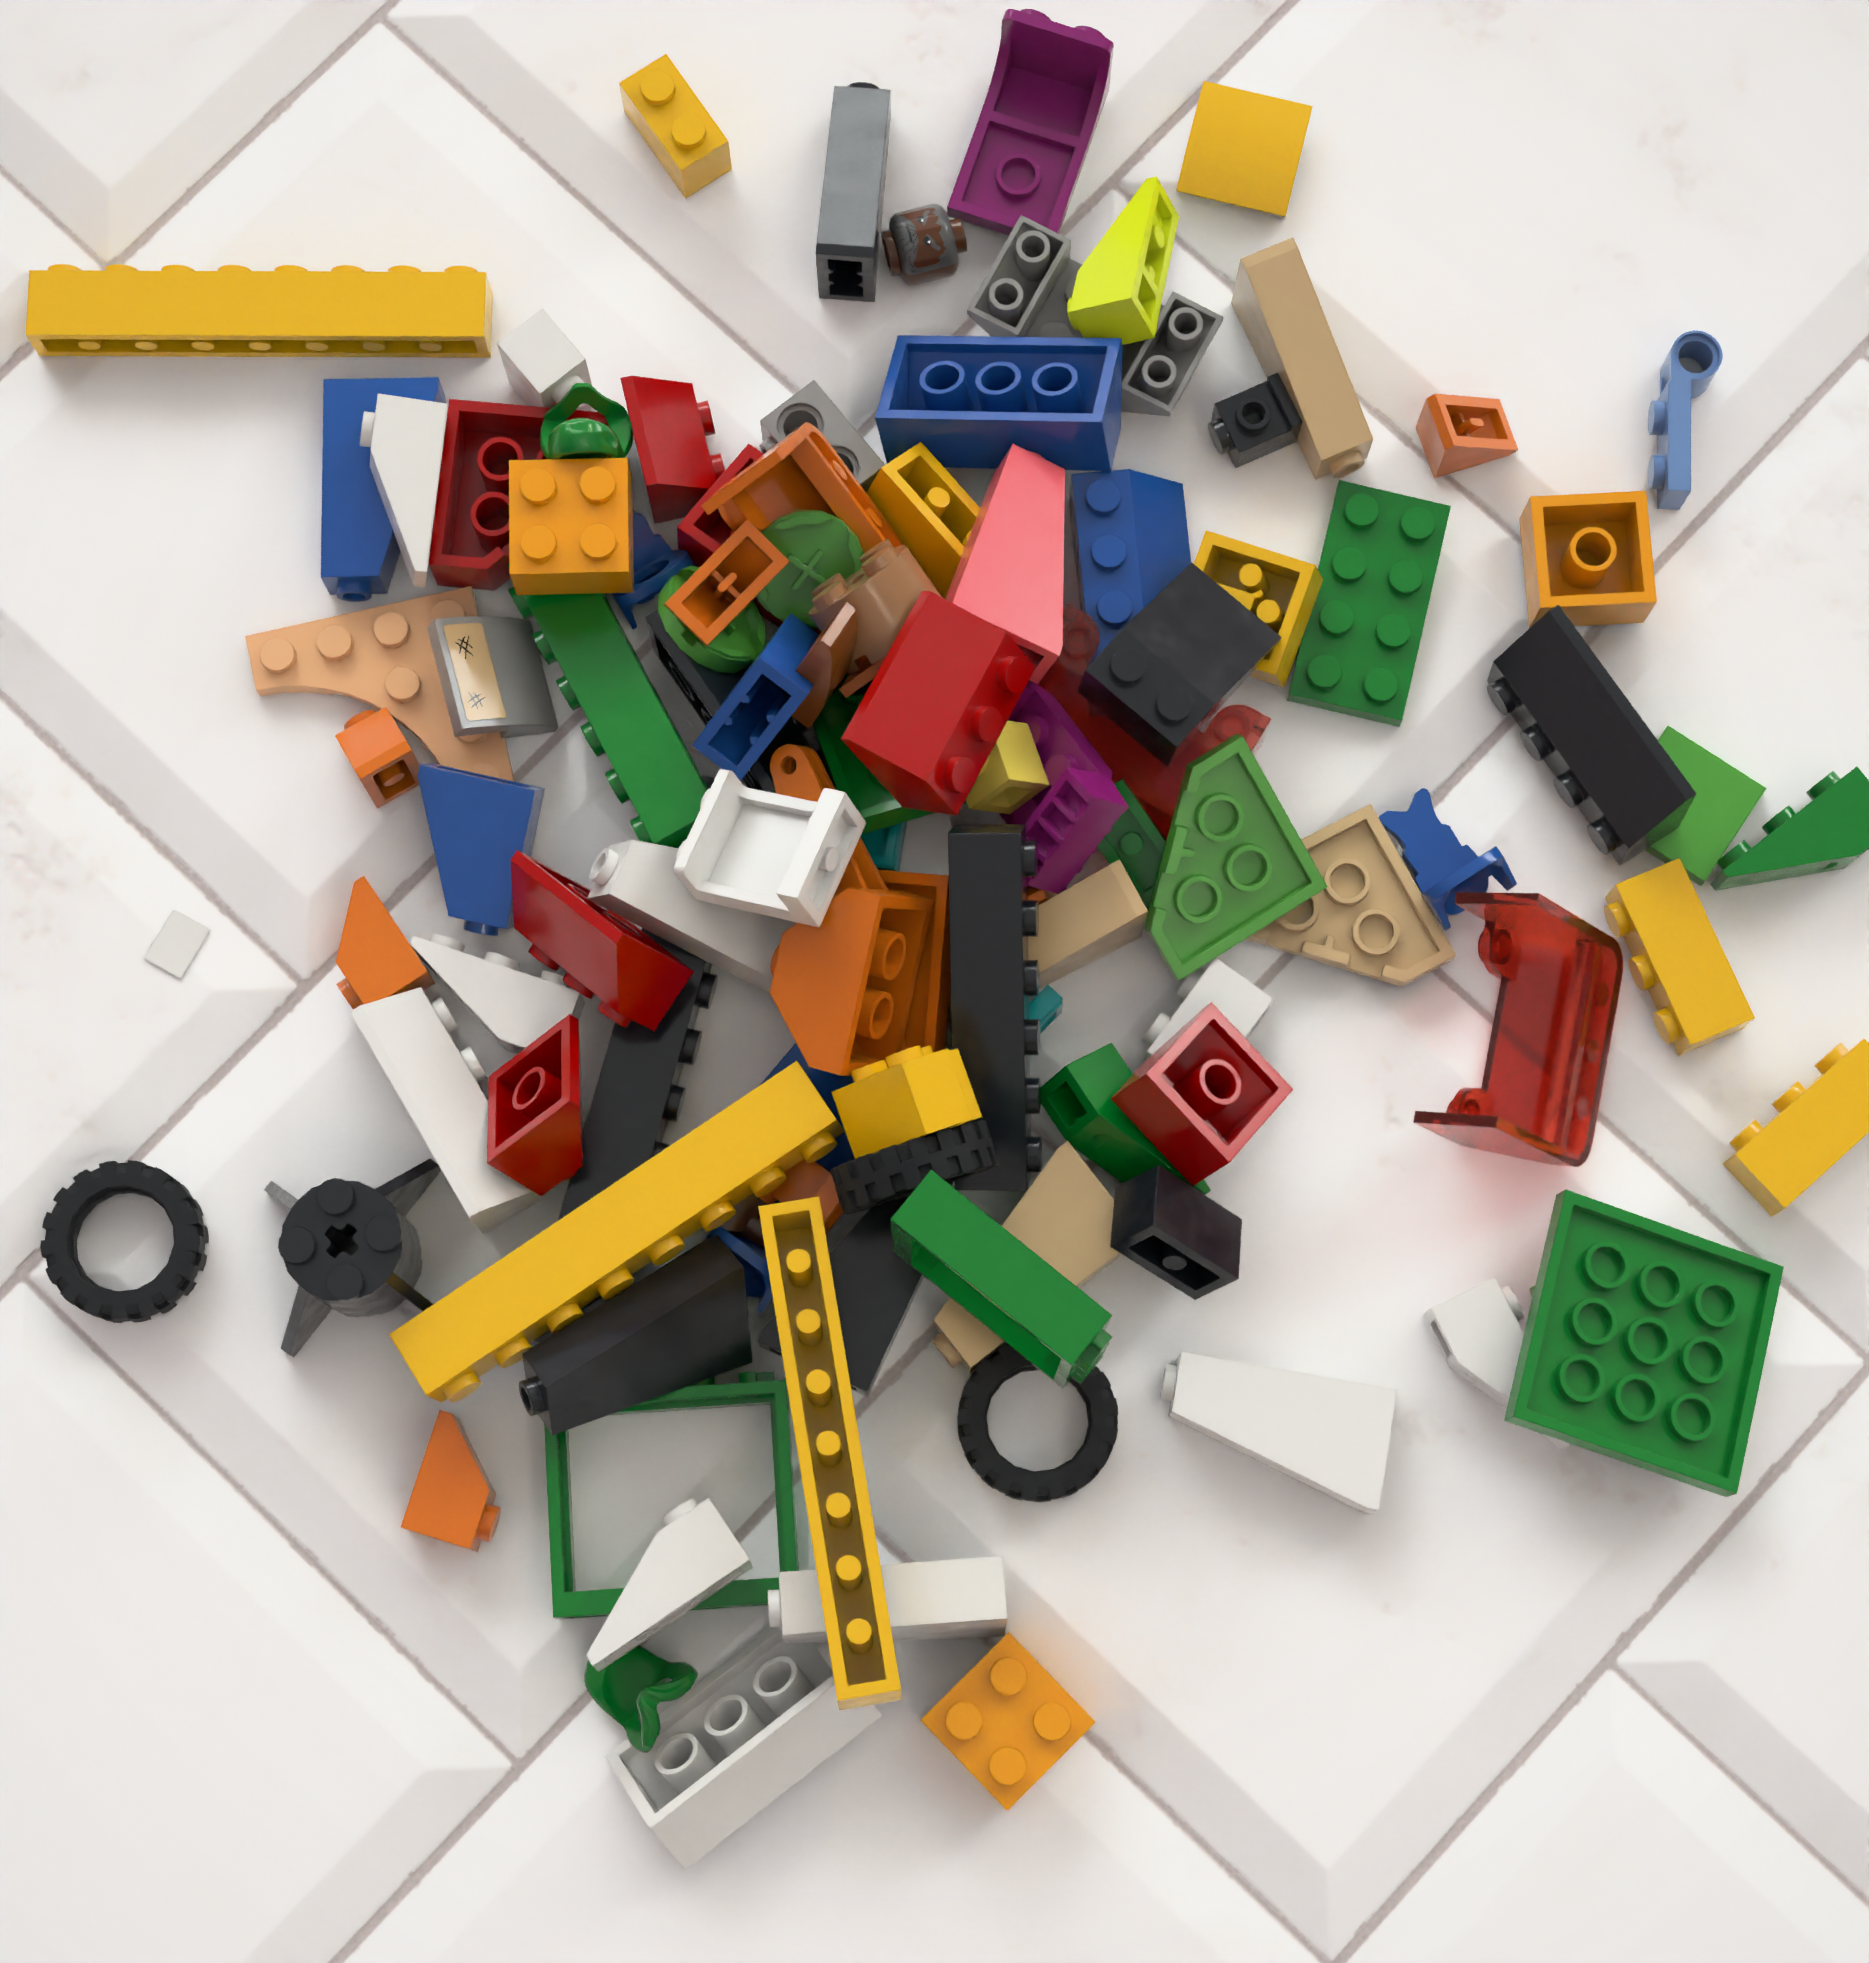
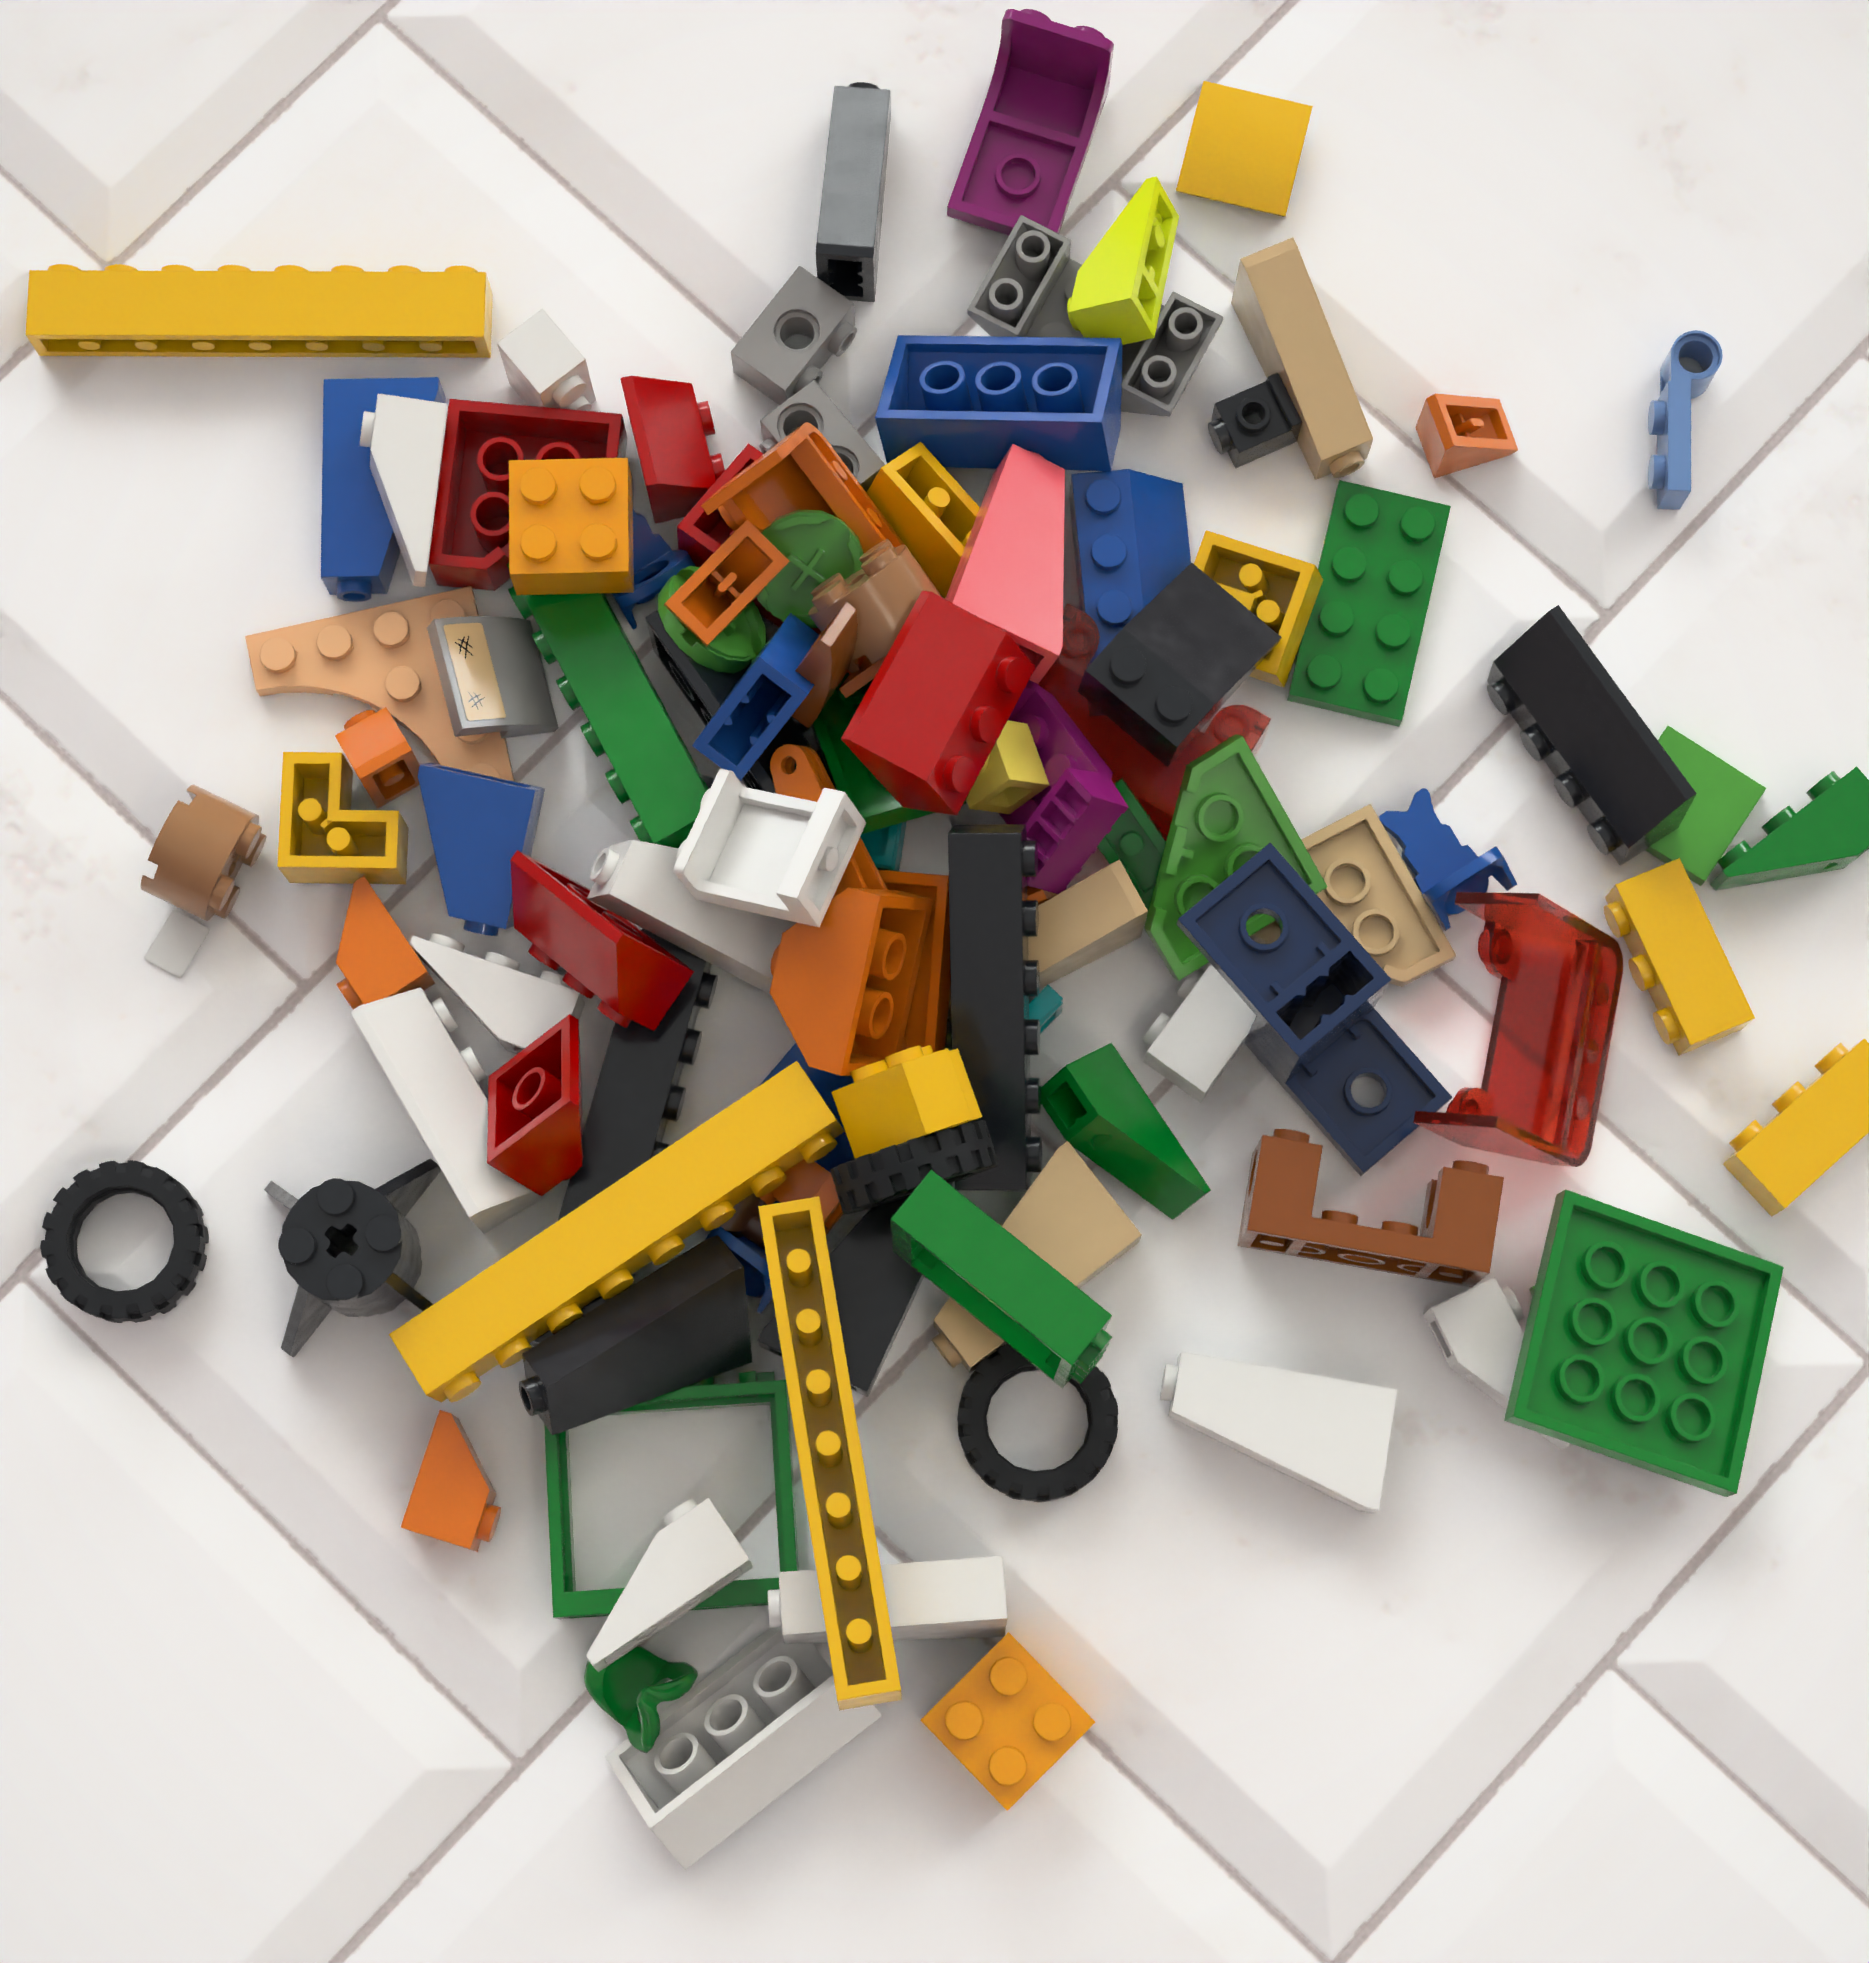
(202, 854): none -> medium nougat brick
(324, 837): none -> yellow brick
(582, 436): green piece -> none
(675, 126): yellow brick -> none
(800, 307): none -> light grey brick
(923, 244): head -> none
(1176, 1232): black brick -> none
(1202, 1095): red slope -> none
(1314, 1007): none -> dark blue bracket
(1454, 1231): none -> dark orange plate
(1588, 557): light orange brick -> none

